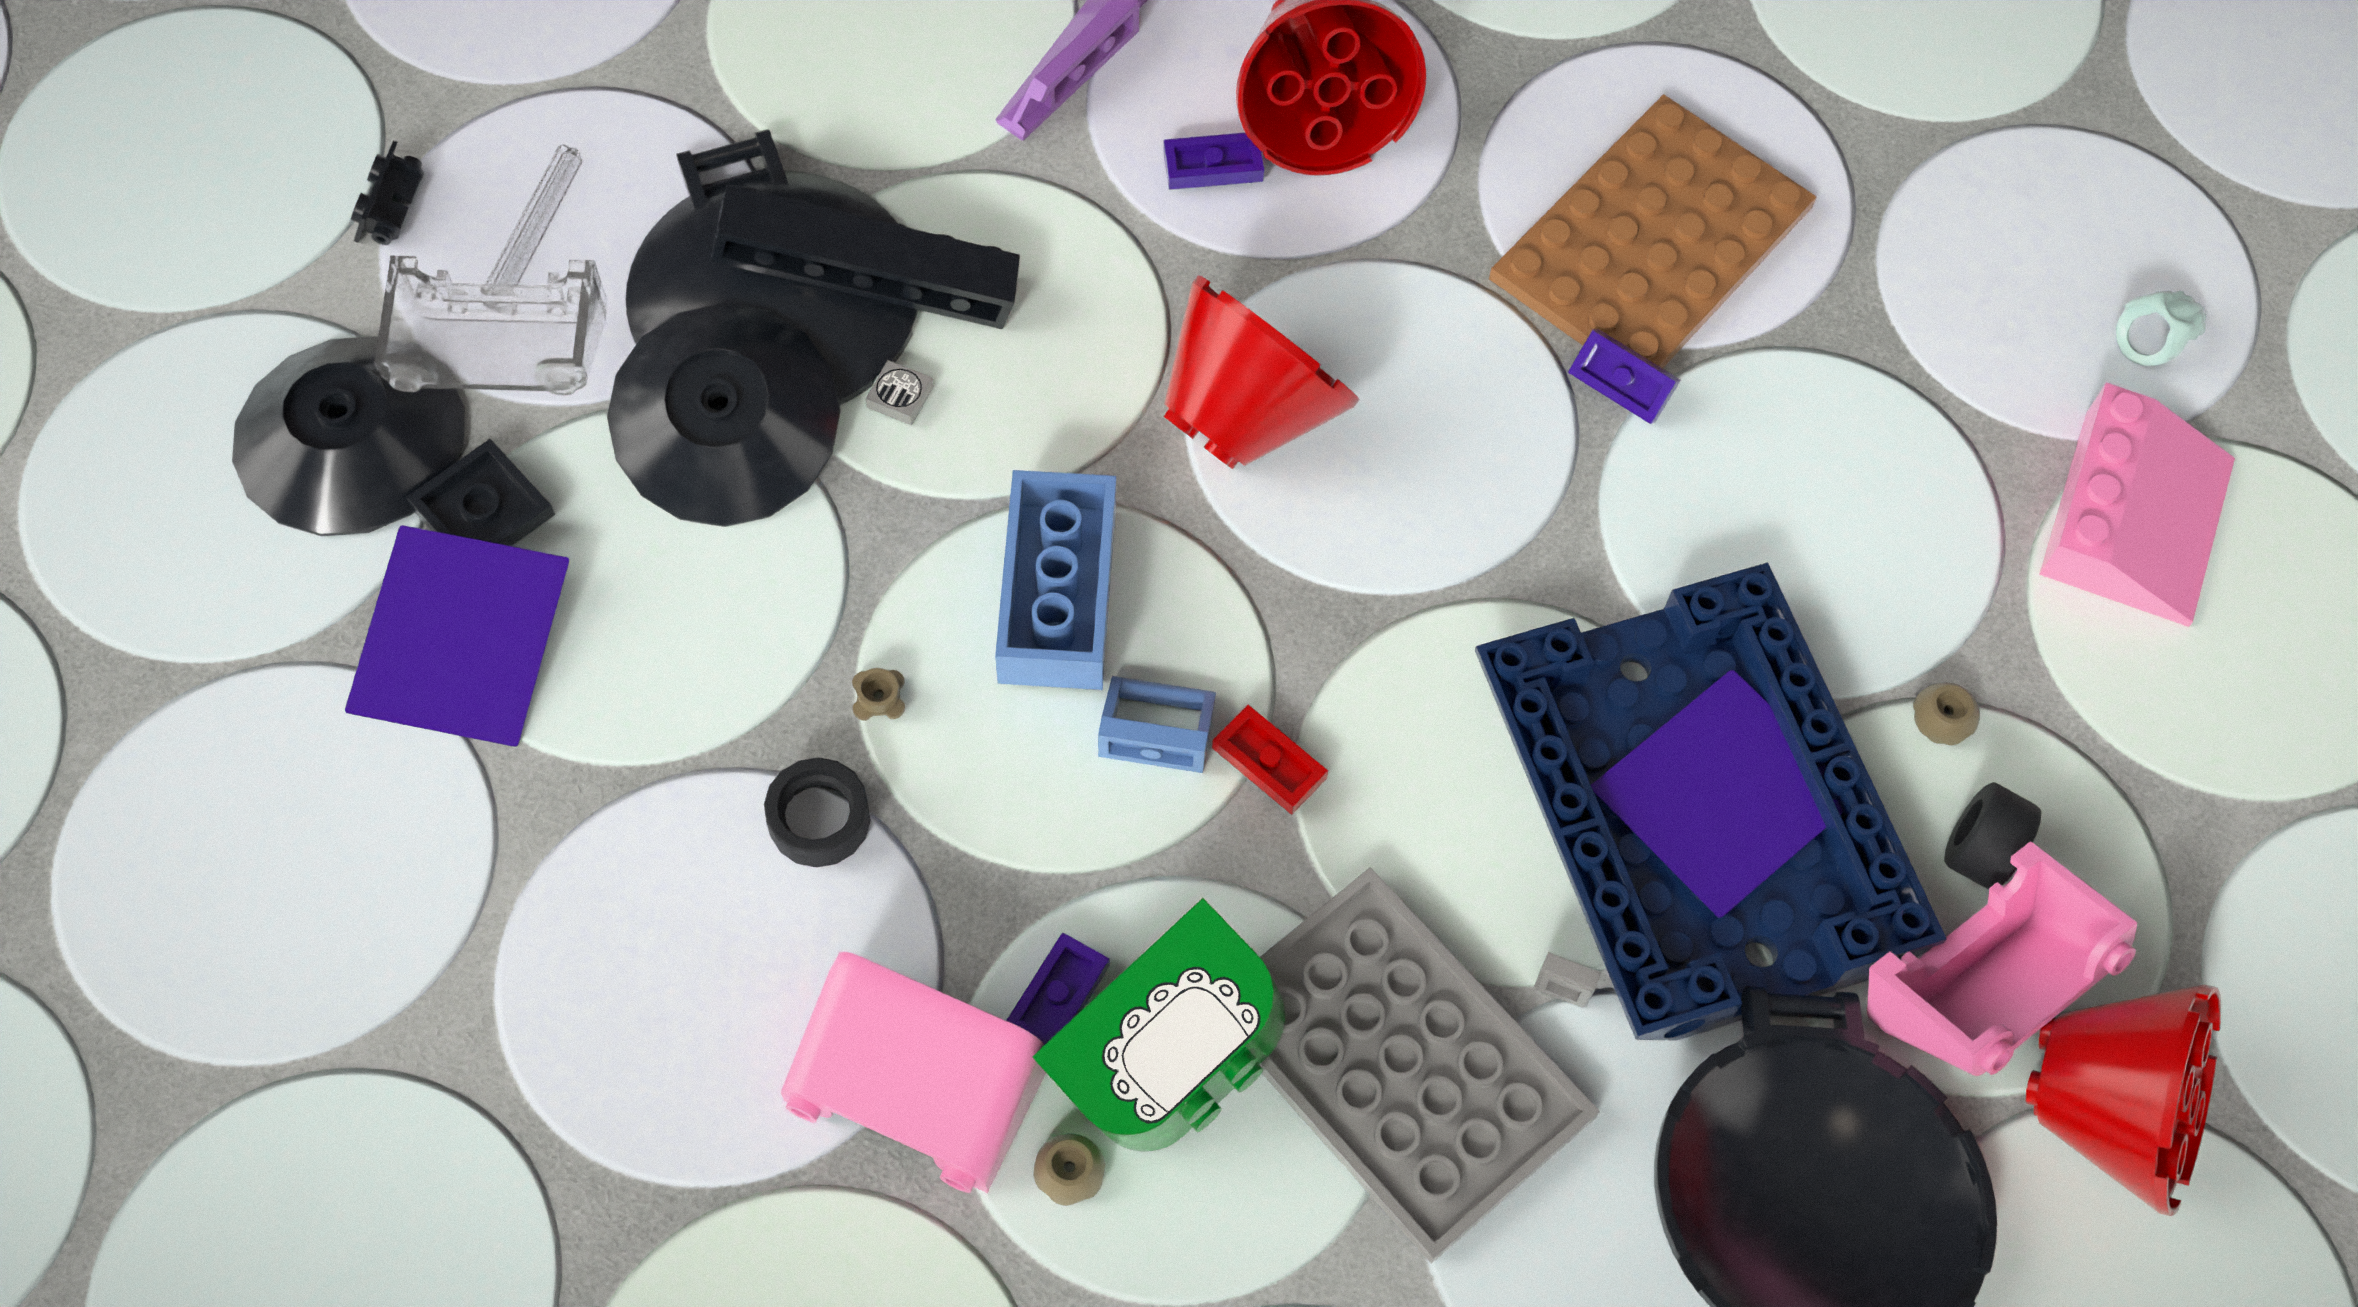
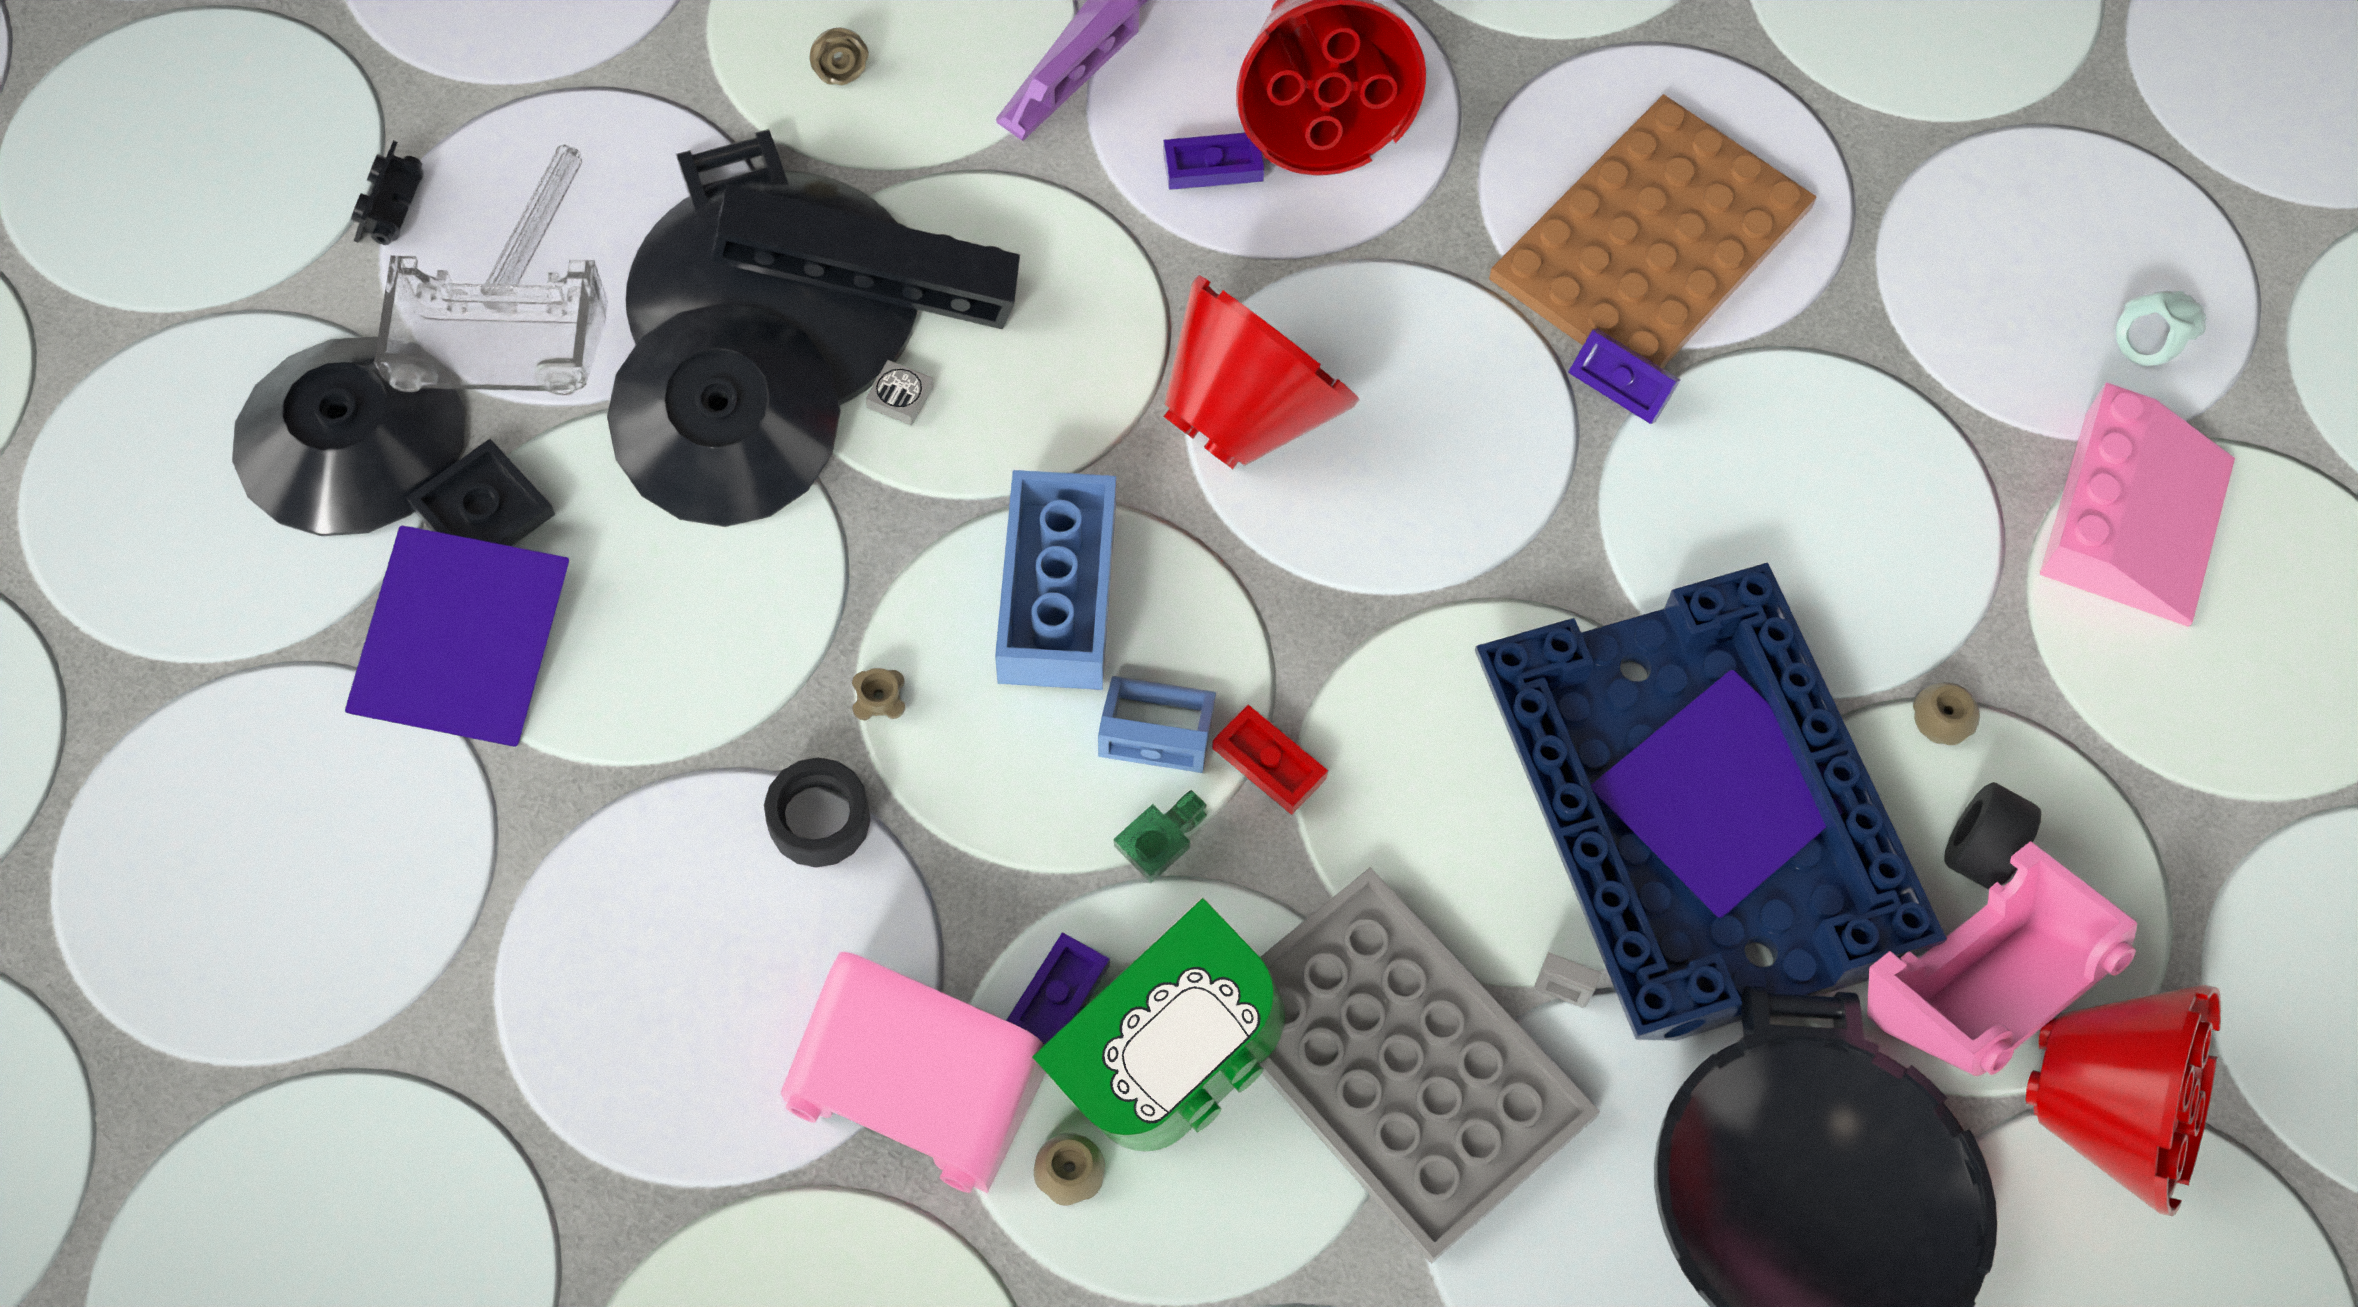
(848, 65): none -> dark tan plate
(1158, 838): none -> clear green plate

